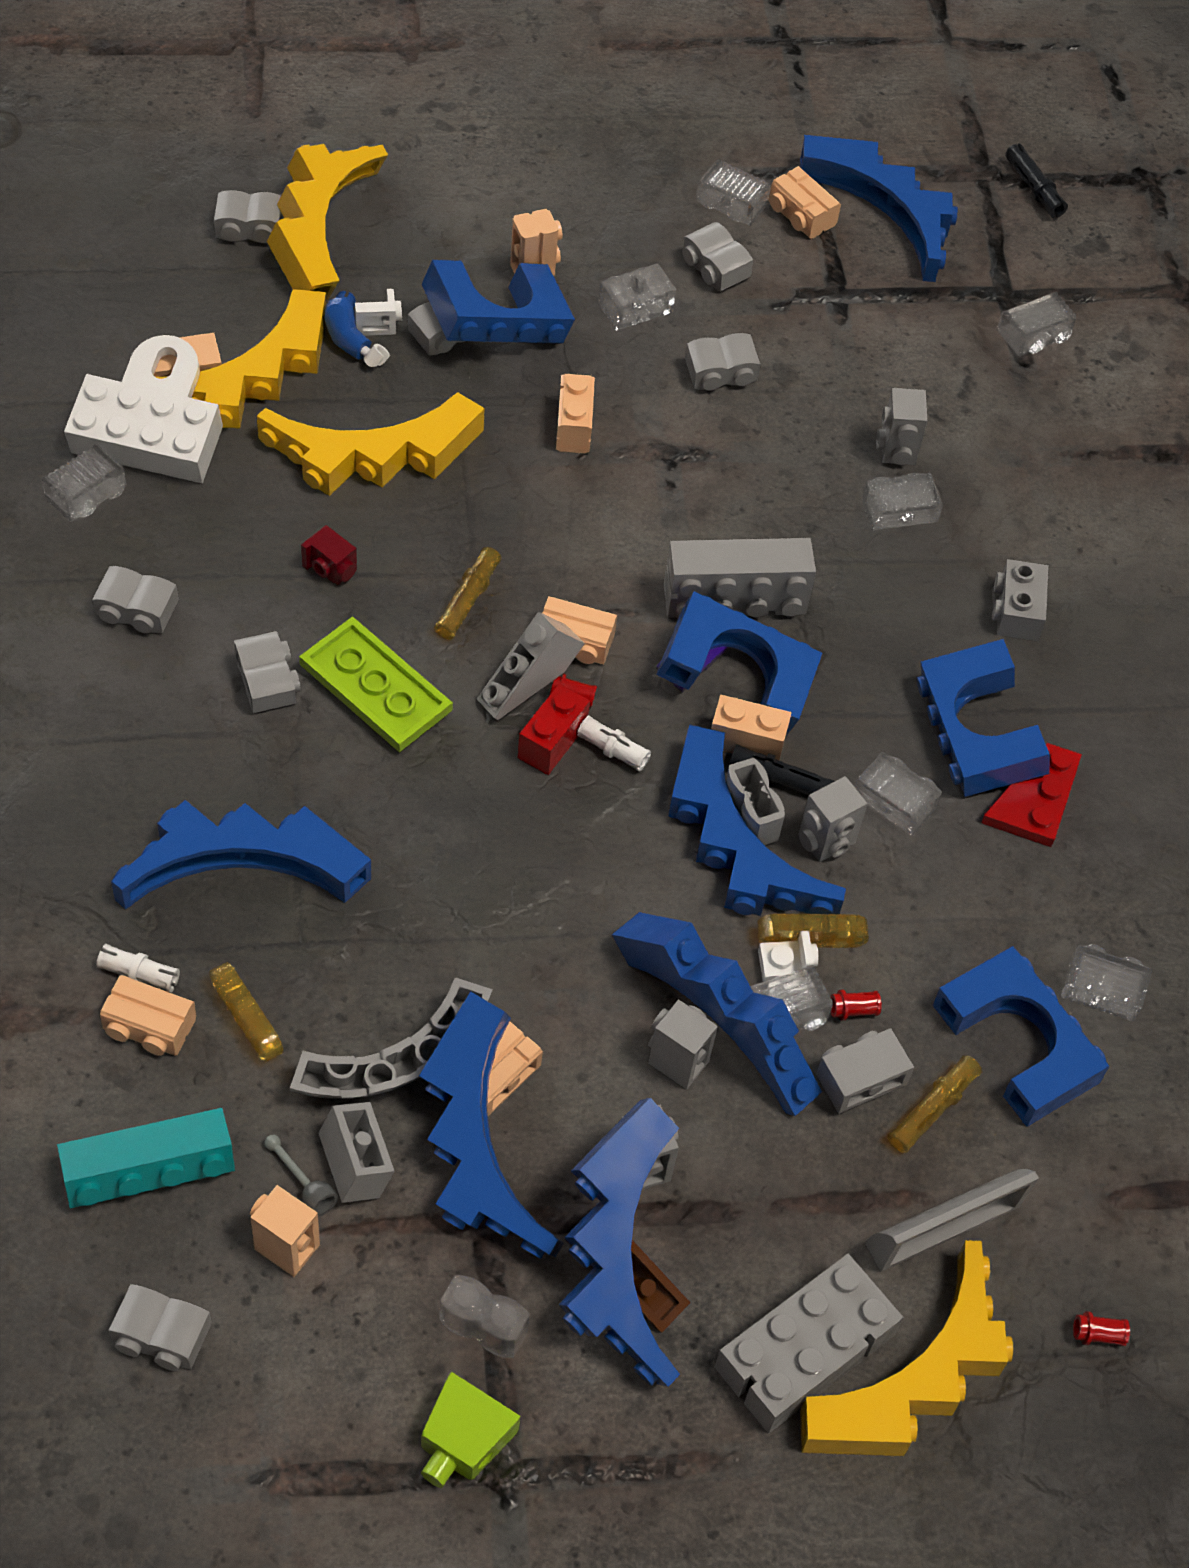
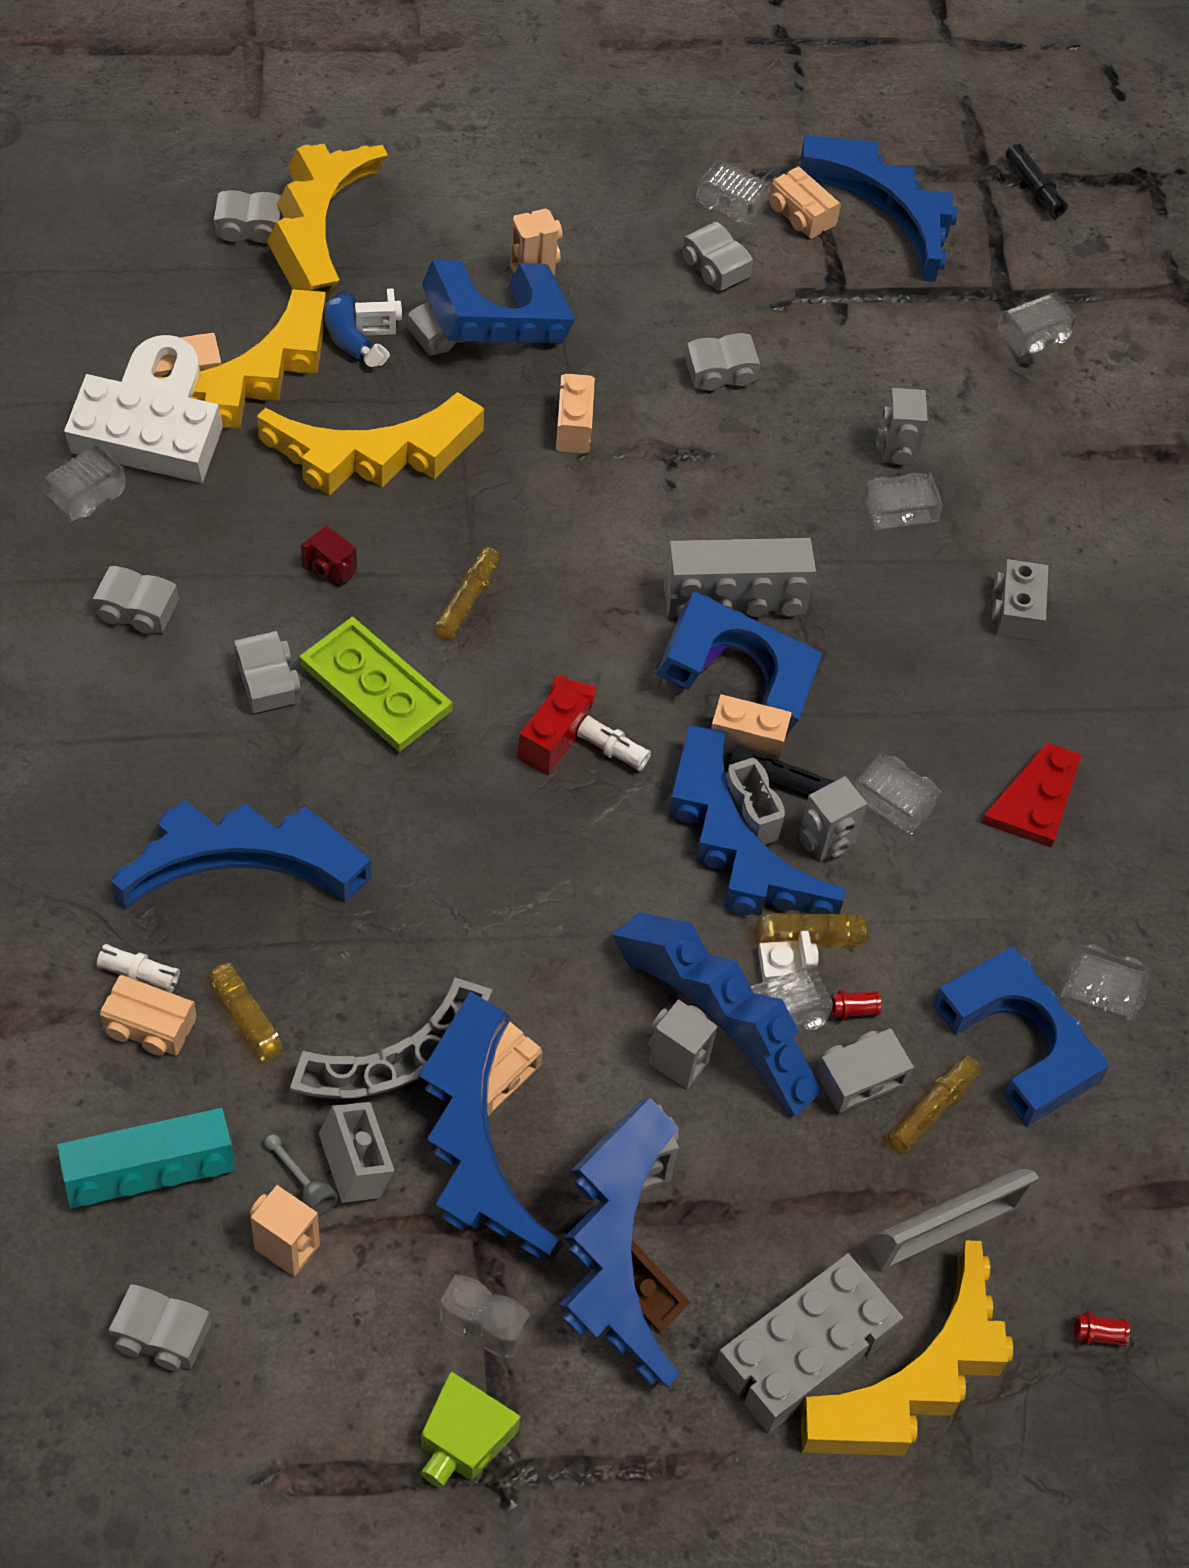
(532, 663): light grey slope -> none
(589, 624): light nougat brick -> none
(636, 296): clear brick -> none
(976, 759): blue arch -> none

